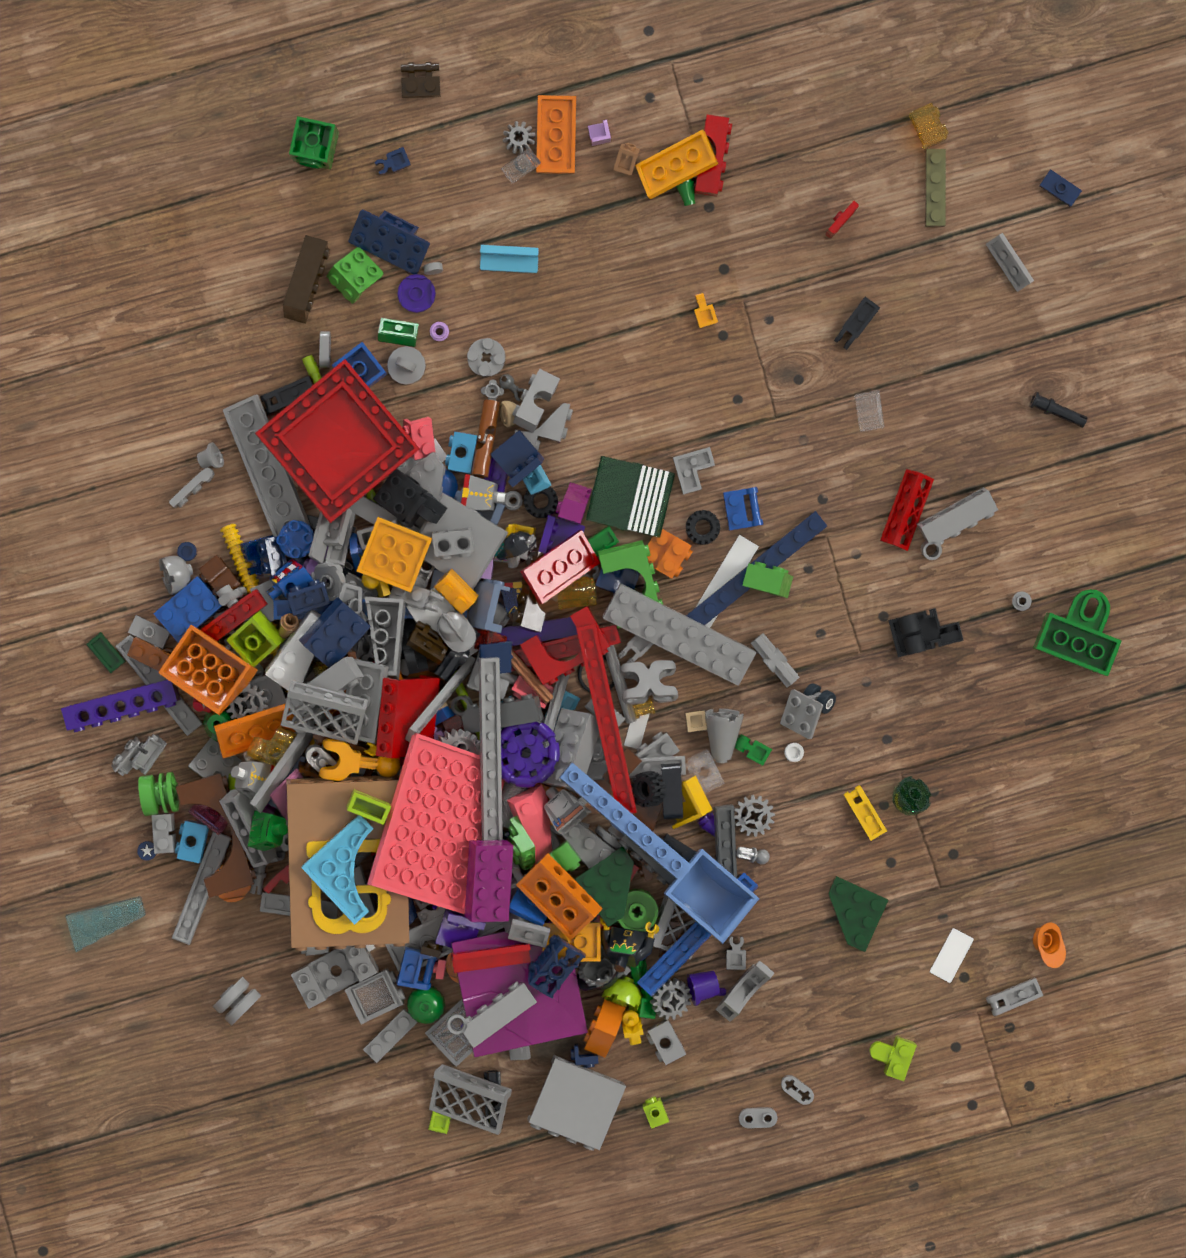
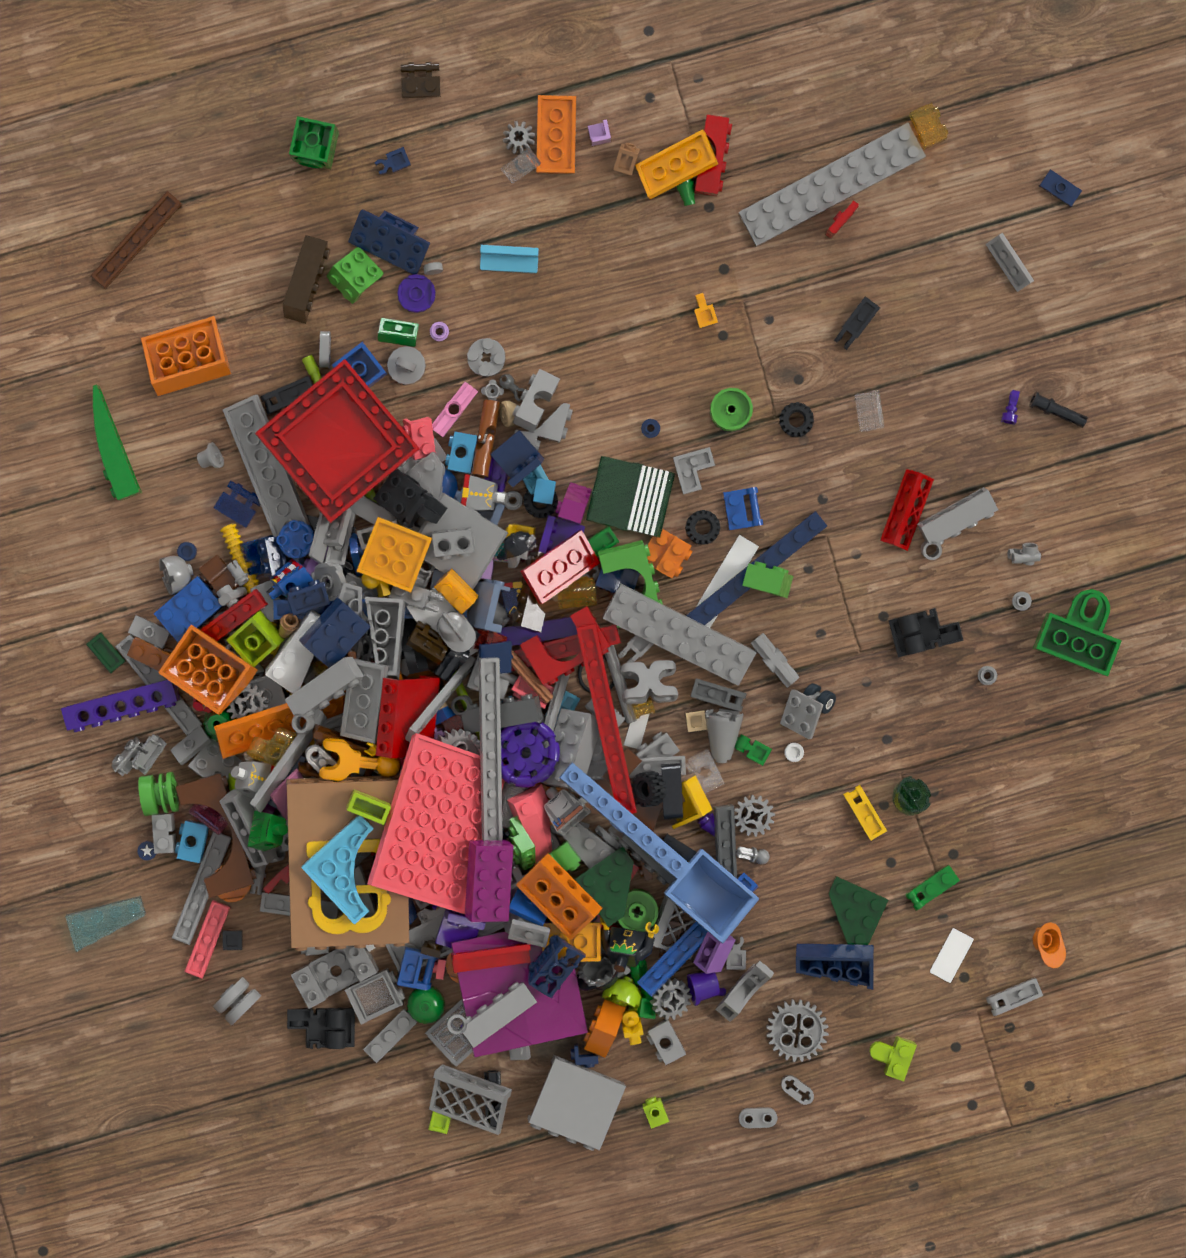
(112, 451): none -> green slope
(136, 240): none -> reddish brown tile
(185, 356): none -> orange slope
(191, 745): none -> light grey plate
(193, 486): light grey hinge -> none
(207, 939): none -> coral tile
(232, 939): none -> black plate
(235, 509): none -> clear blue plate
(237, 572): none -> light grey pin
(327, 700): light grey fence -> none
(327, 1028): none -> black plate
(462, 399): none -> bright pink piece
(544, 491): none -> dark azure panel
(646, 433): none -> dark blue plate
(713, 954): none -> medium lavender brick
(717, 694): none -> dark grey plate
(722, 417): none -> bright green wheel
(779, 1029): none -> light grey gear
(796, 431): none -> black tyre
(832, 184): none -> light grey plate
(837, 962): none -> dark blue wedge
(932, 887): none -> green plate
(935, 188): olive plate -> none
(993, 675): none -> light grey plate
(1010, 417): none -> dark purple piece
(1027, 555): none -> light grey plate

